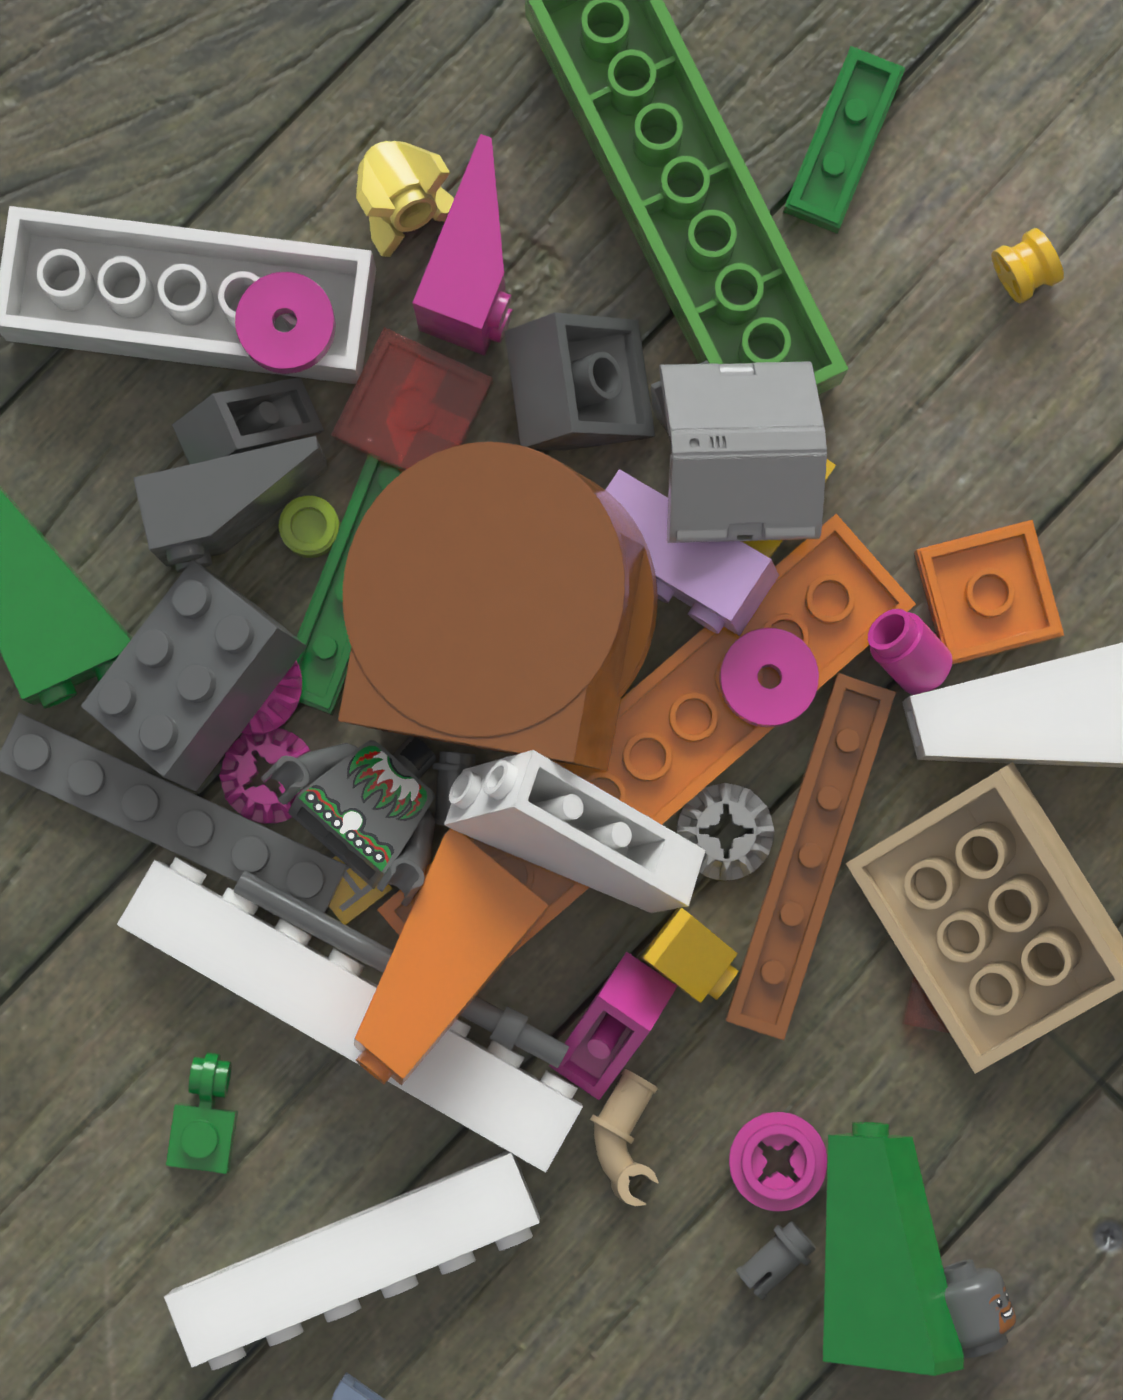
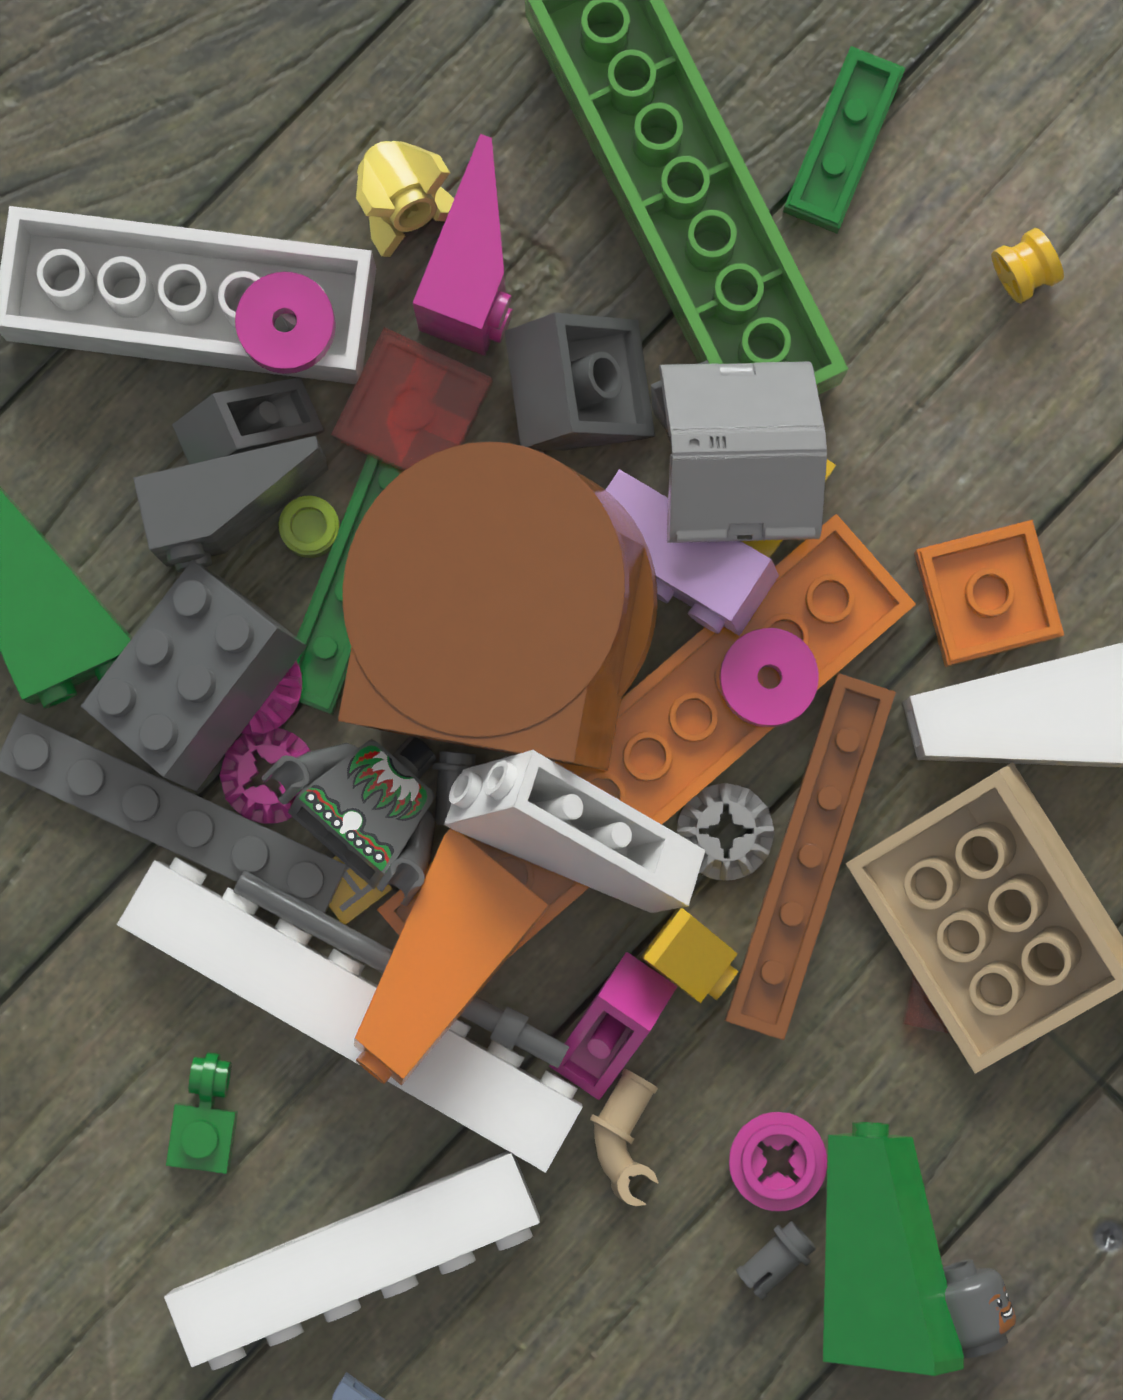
(909, 651): dark pink brick -> none

